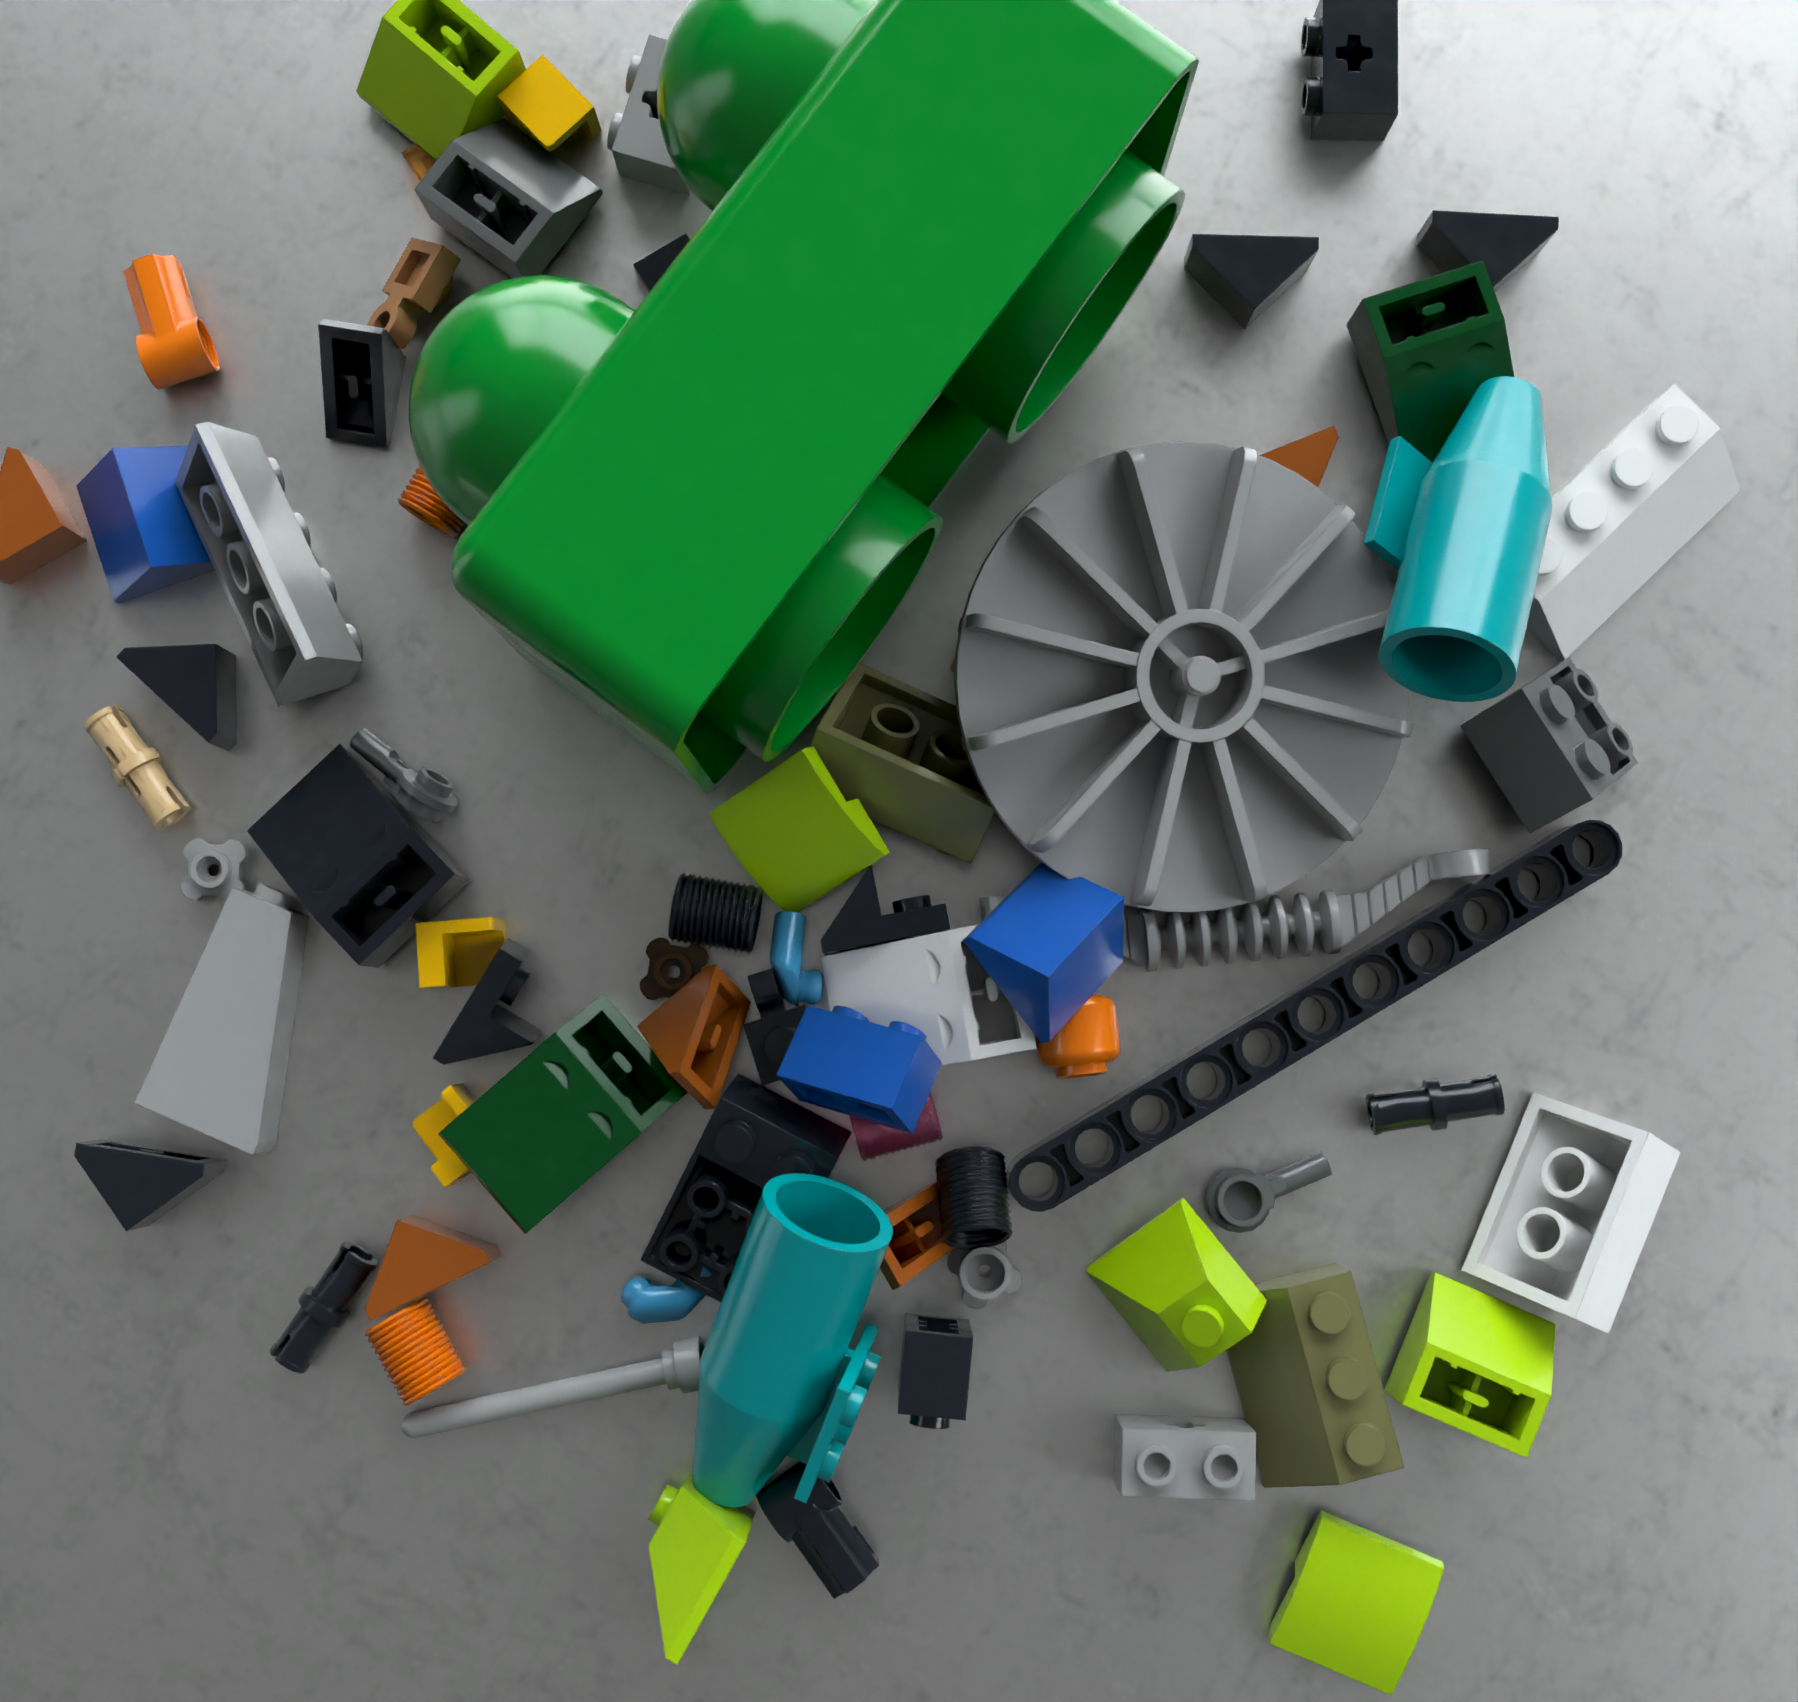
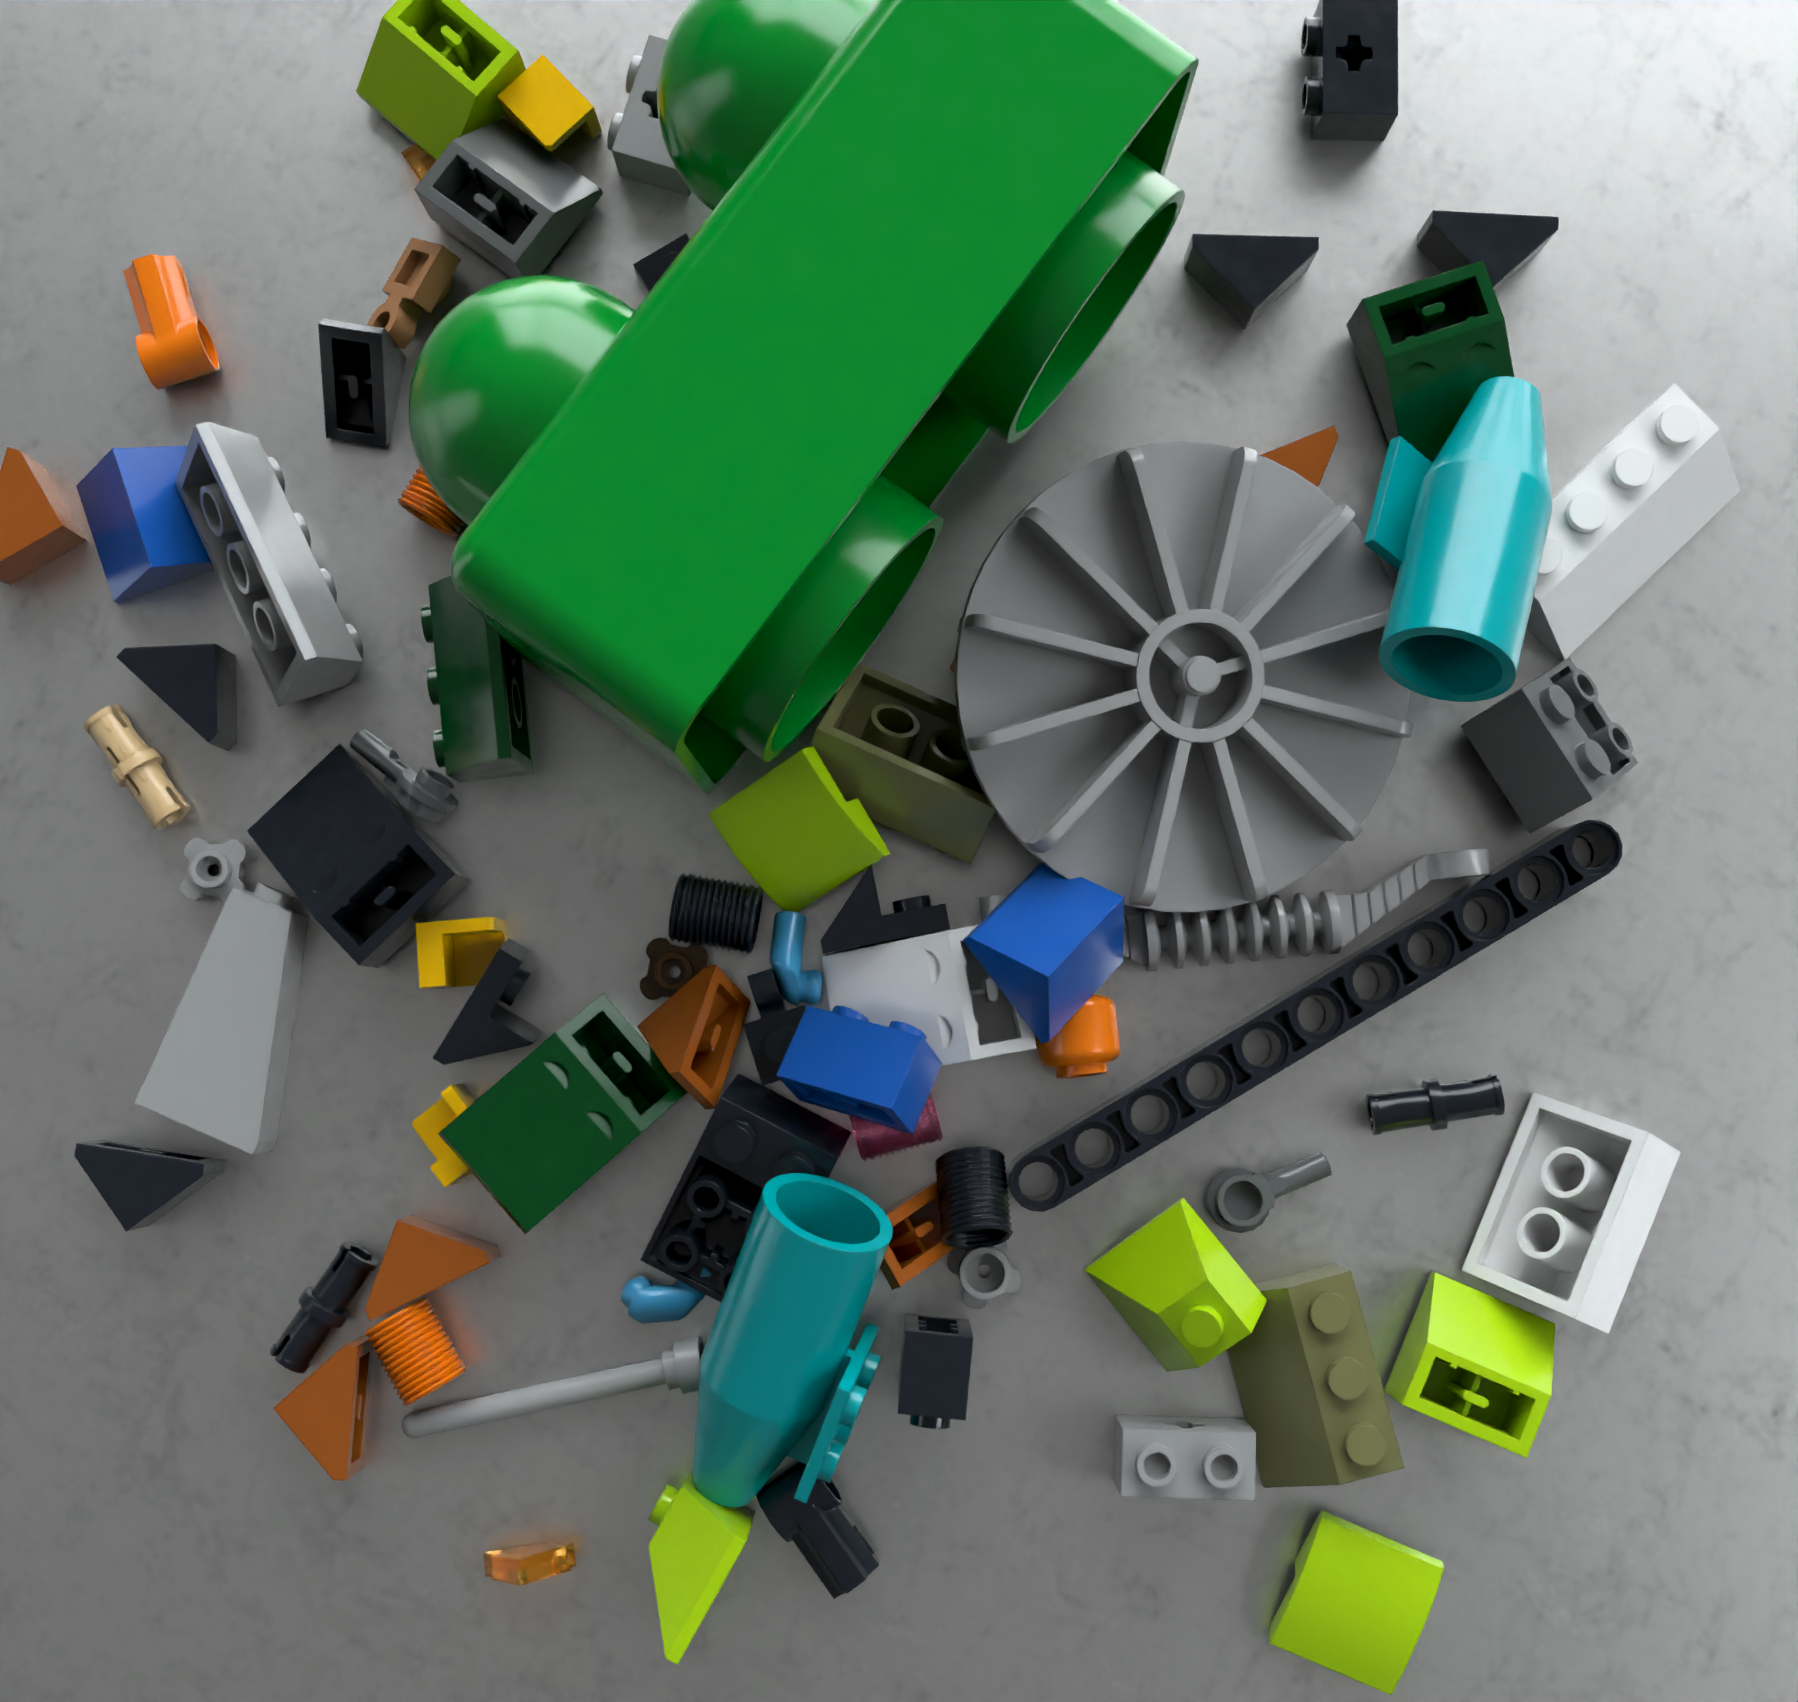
(332, 1409): none -> dark orange slope
(478, 692): none -> dark green slope
(529, 1562): none -> clear orange tile

